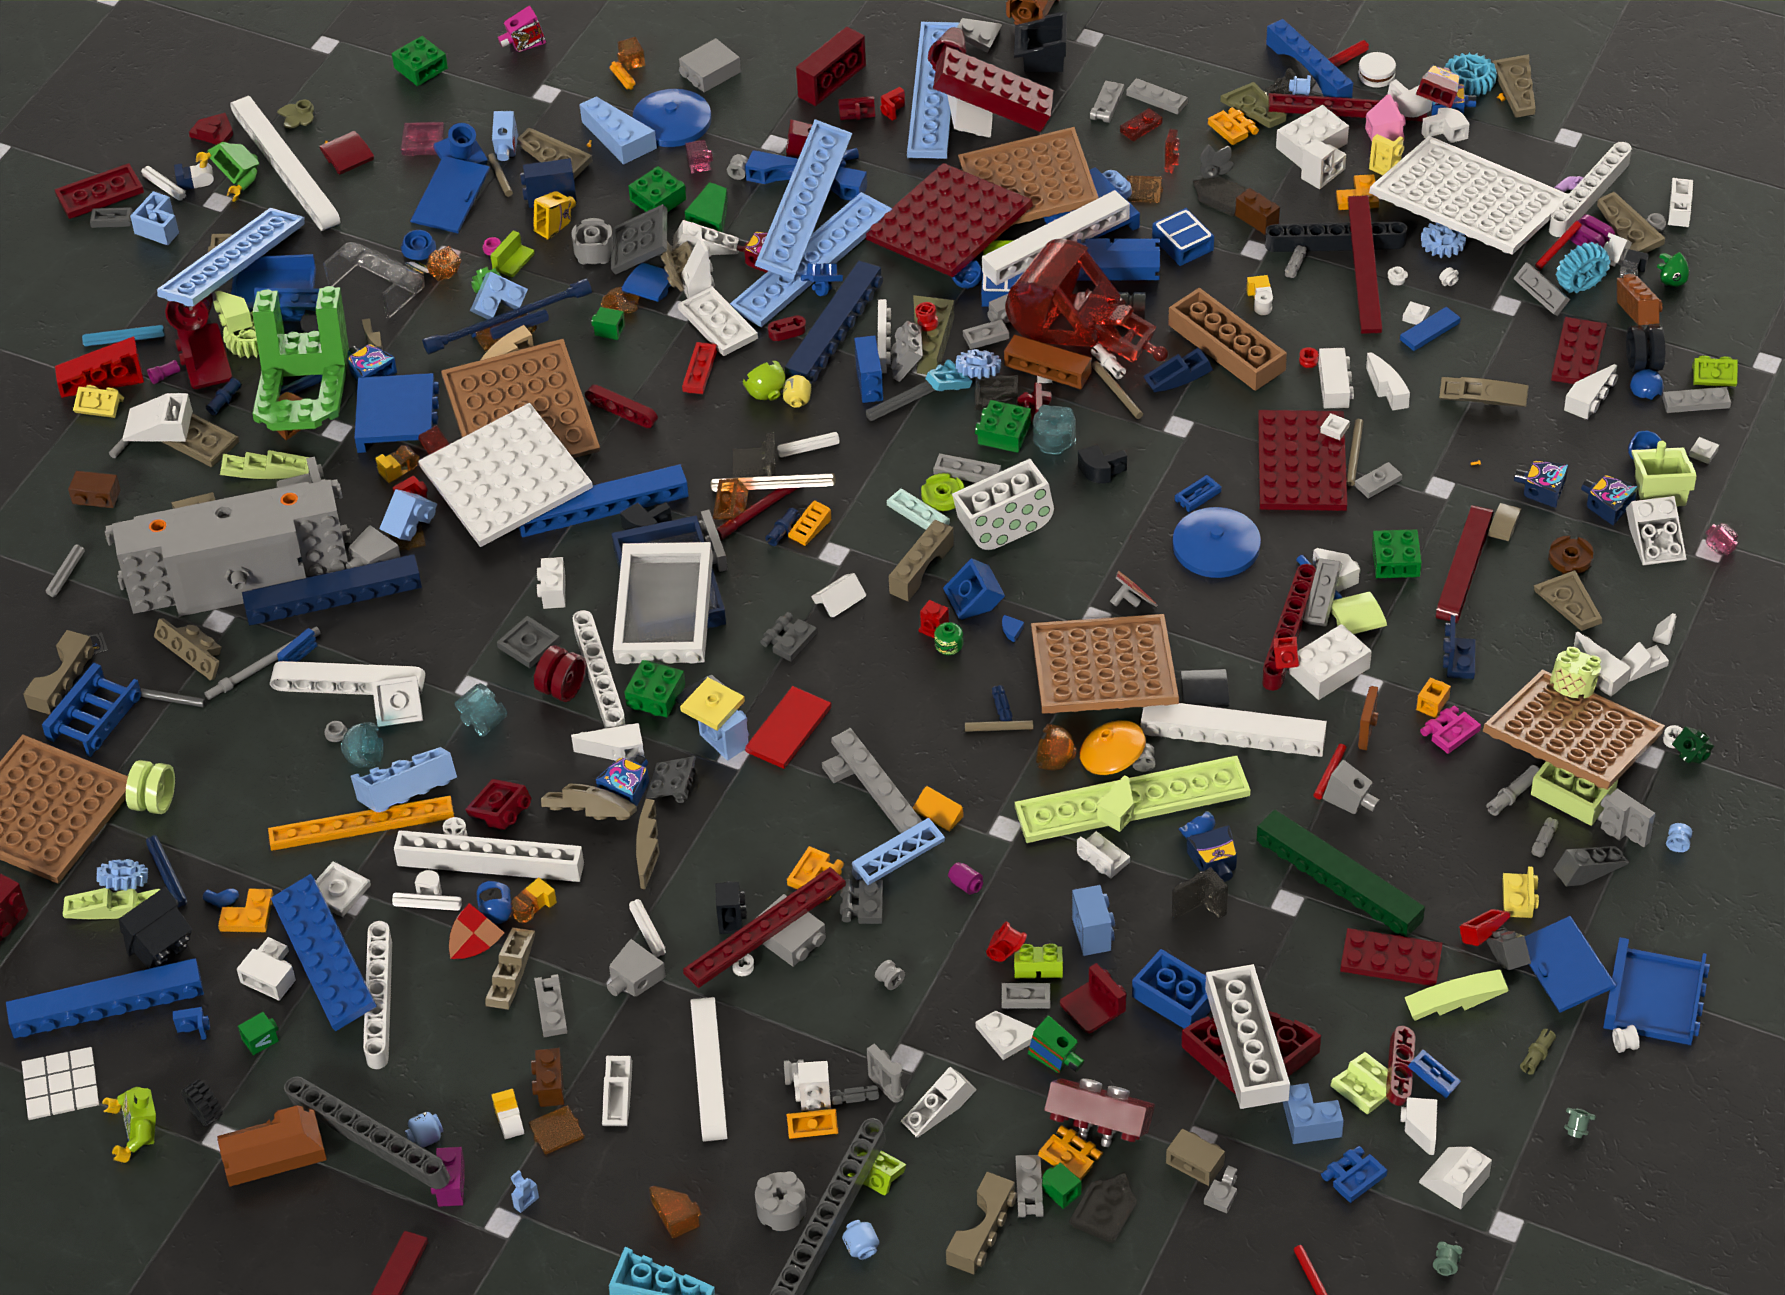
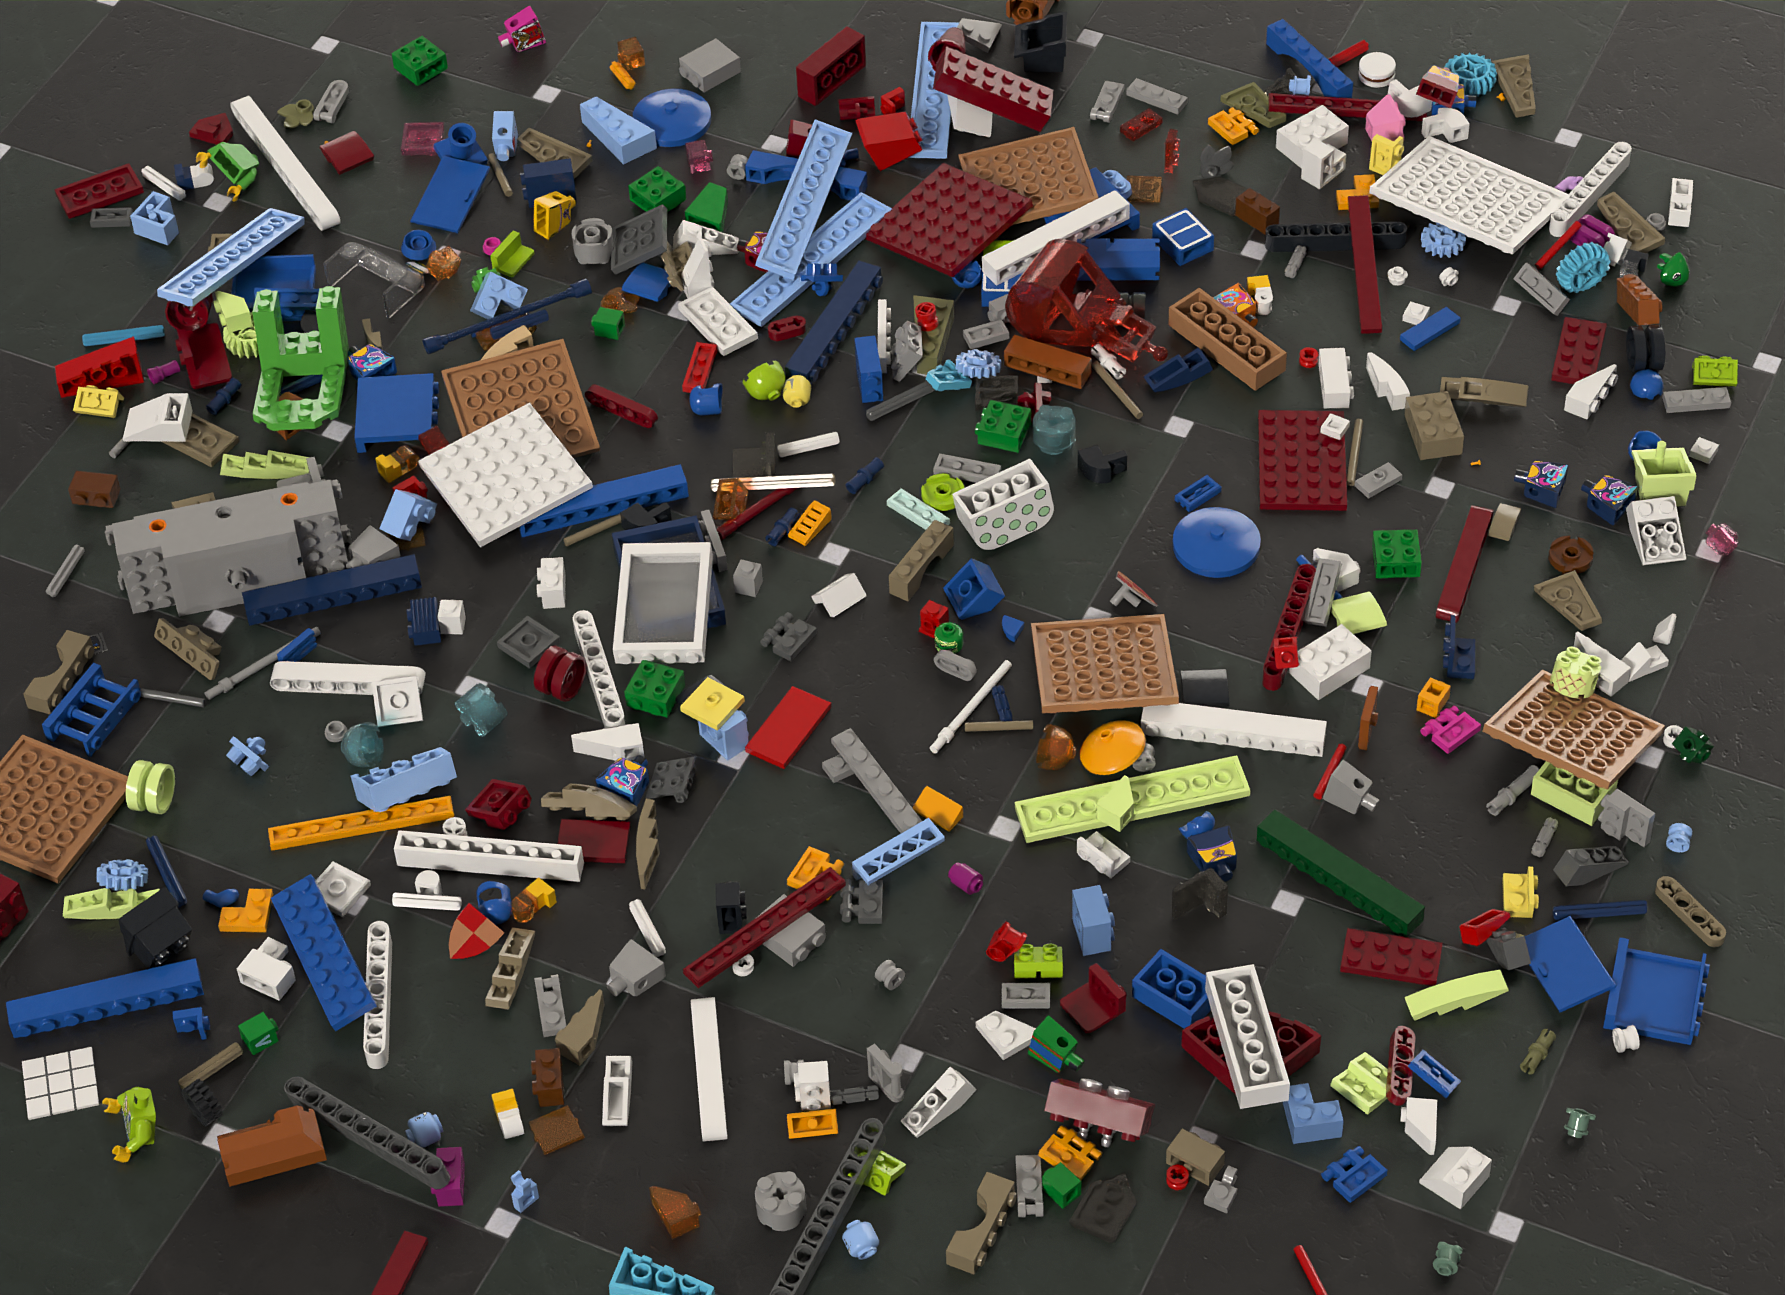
(212, 1065): none -> dark tan axle
(253, 761): none -> light blue hips
(331, 101): none -> light grey plate
(424, 621): none -> dark blue brick
(451, 616): none -> white brick
(581, 1034): none -> dark tan slope
(592, 530): none -> dark tan bar
(599, 839): none -> dark red tile
(707, 400): none -> blue helmet
(748, 578): none -> light grey brick
(864, 475): none -> dark blue pin
(889, 138): none -> red slope
(947, 733): none -> white bar
(955, 665): none -> light grey plate
(1177, 1170): none -> red bush
(1239, 302): none -> torso
(1434, 425): none -> dark tan brick
(1600, 909): none -> dark blue axle
(1690, 911): none -> dark tan beam

